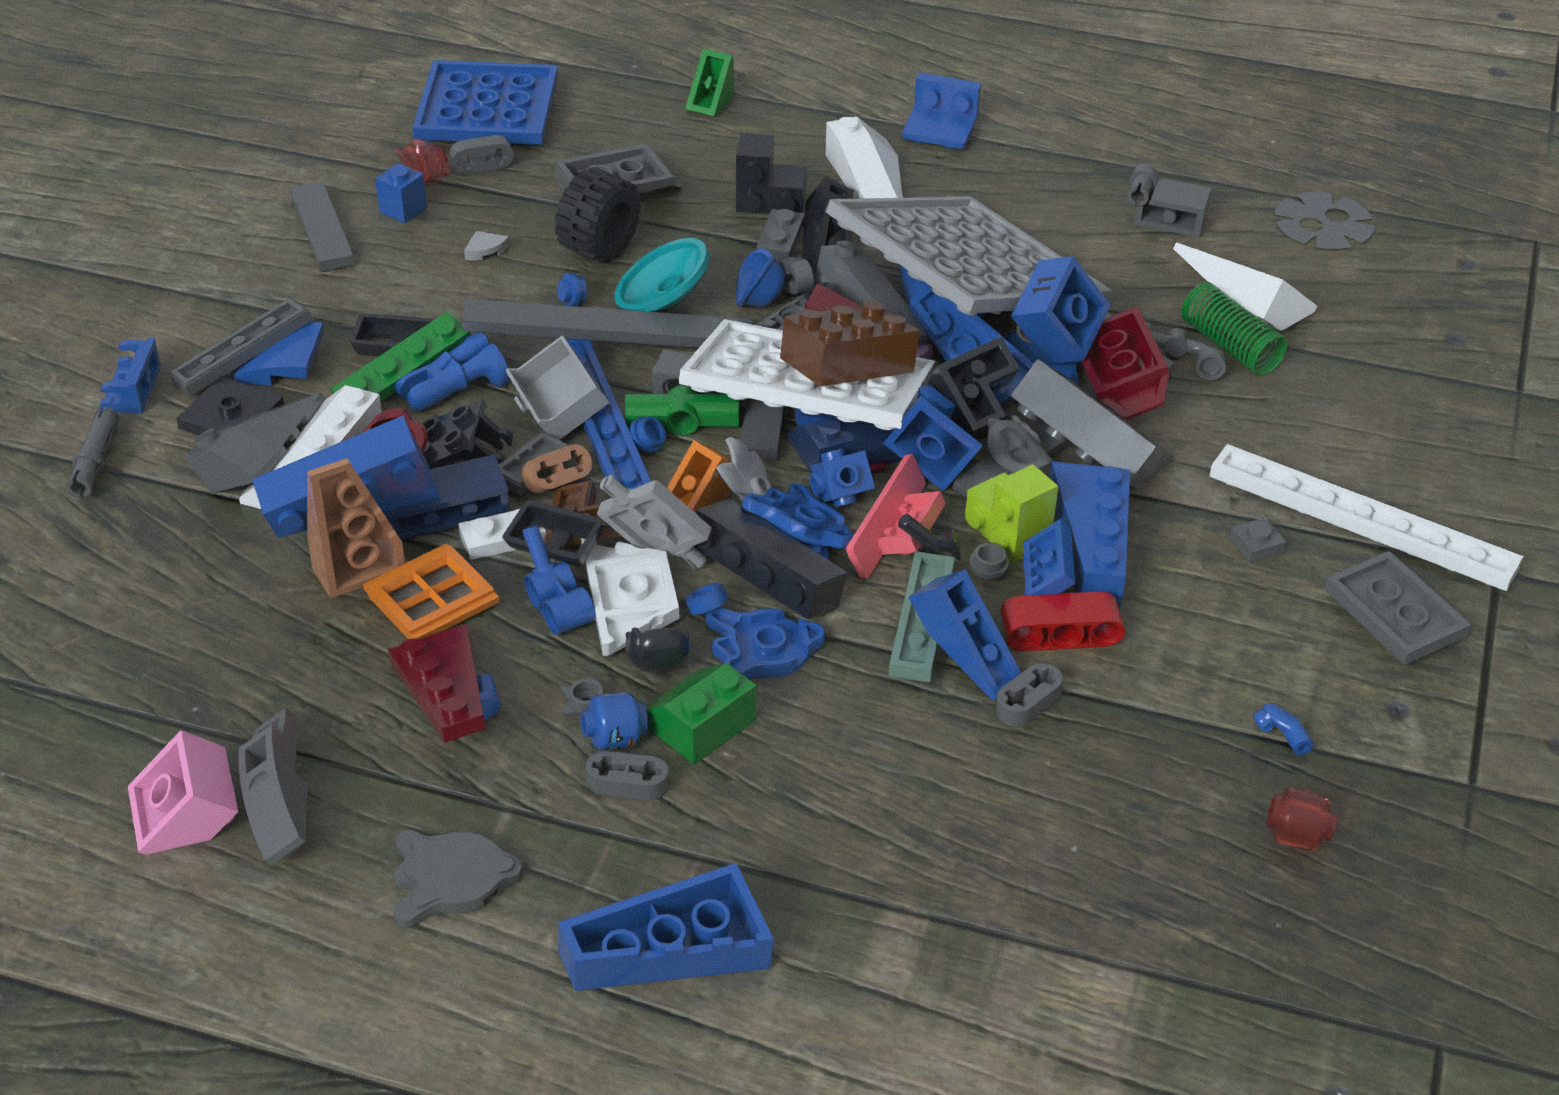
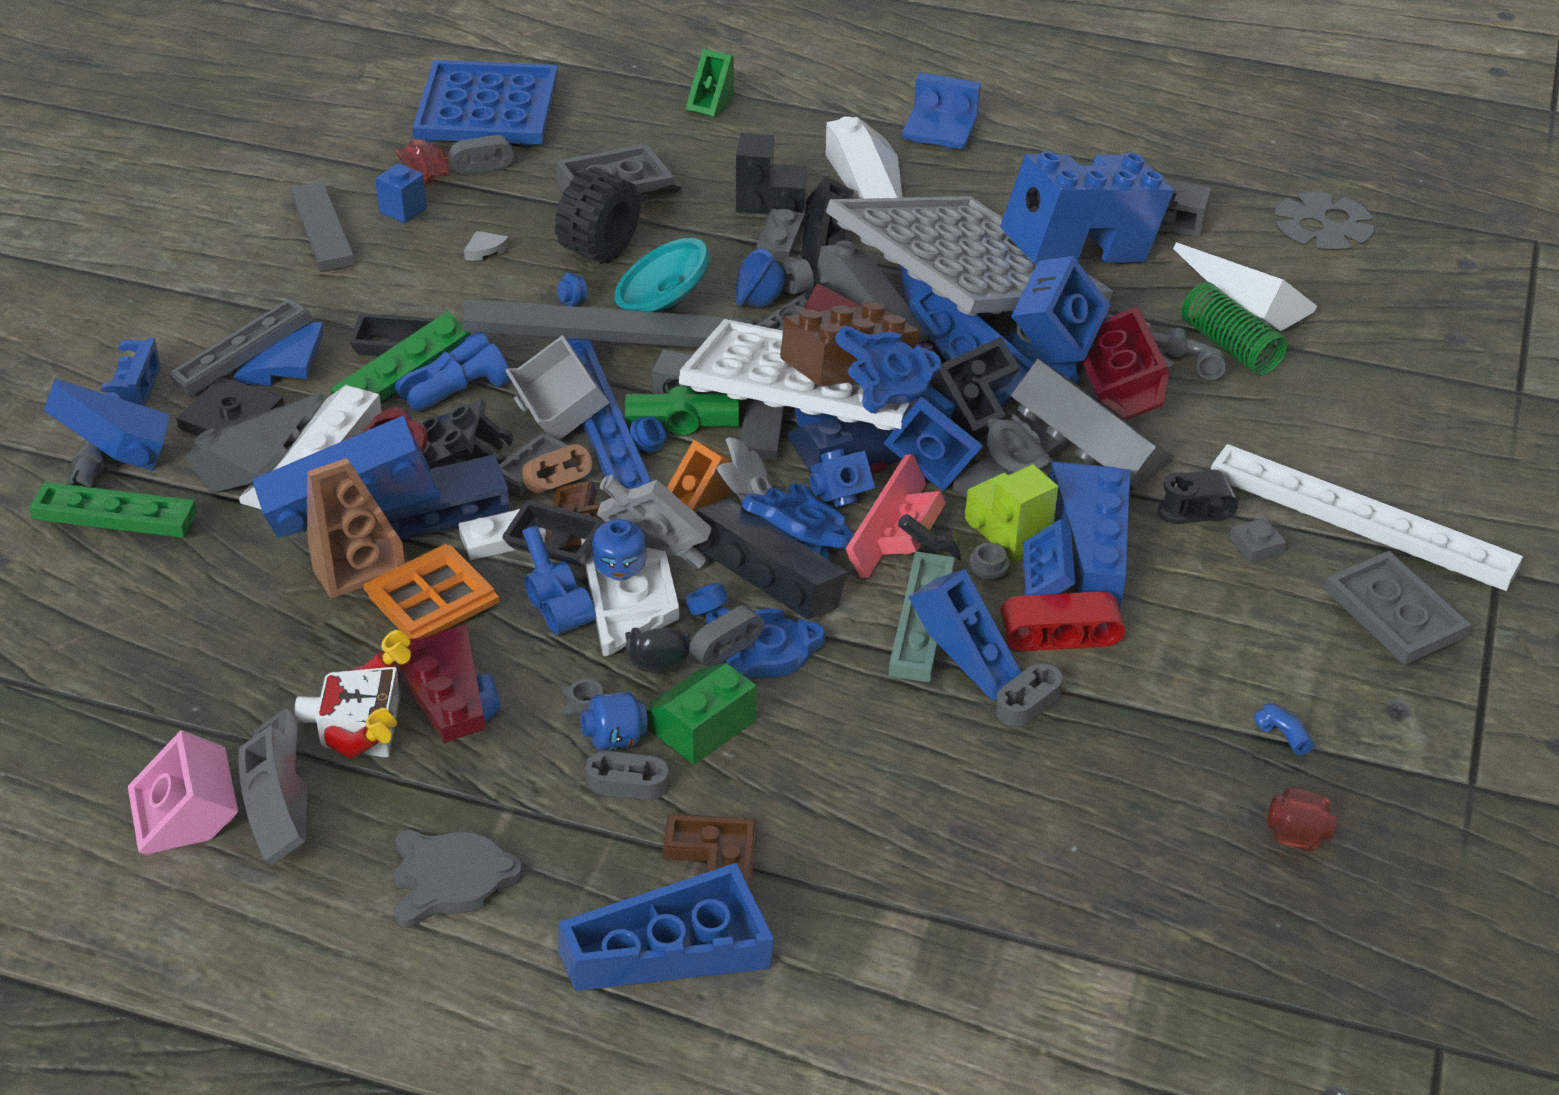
(111, 424): none -> blue slope
(113, 509): none -> green plate
(359, 704): none -> torso
(619, 549): none -> blue head
(712, 839): none -> reddish brown tile
(726, 636): none -> dark grey beam
(887, 367): none -> blue tile
(1062, 203): none -> blue piece
(1199, 495): none -> black piece

